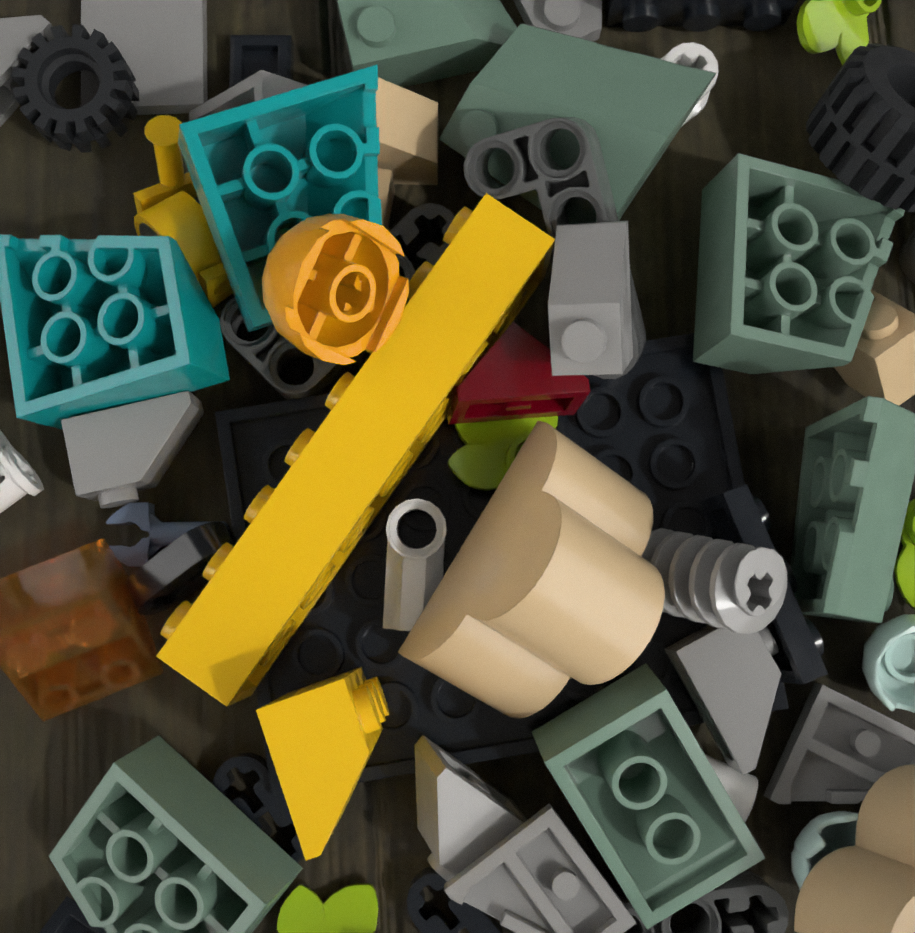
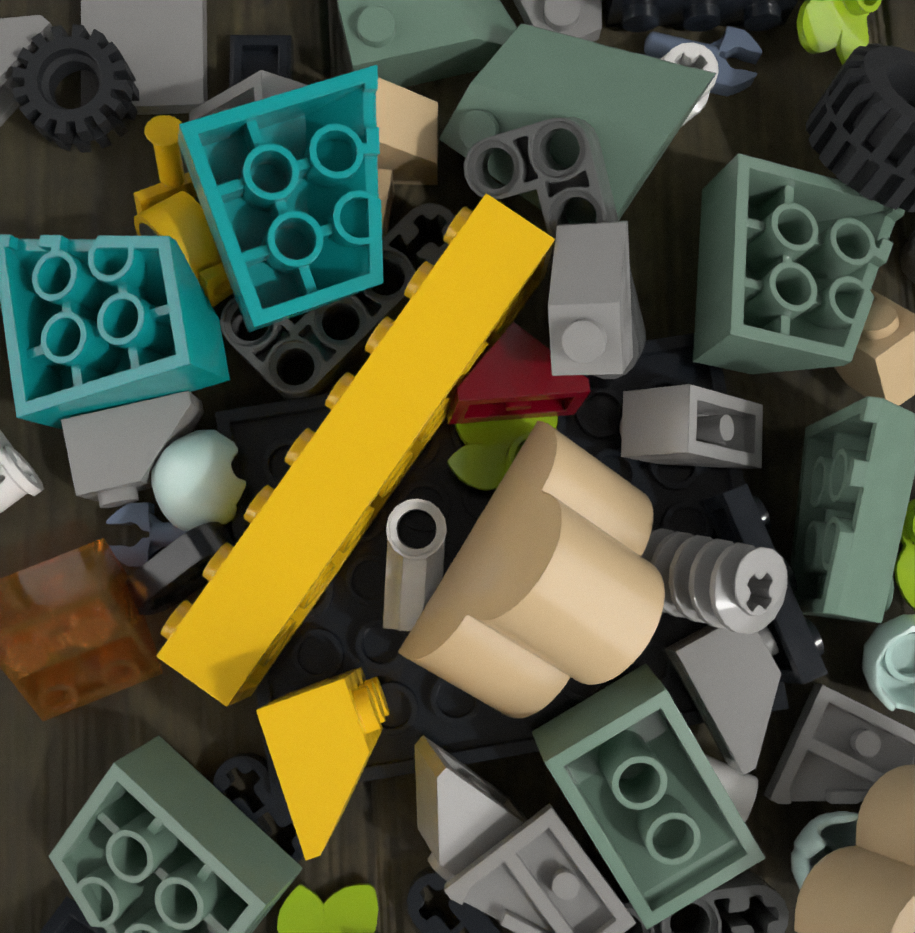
(196, 480): none -> light aqua hair
(335, 286): light orange cylinder -> none
(691, 428): none -> light grey slope
(733, 44): none -> sand blue bar

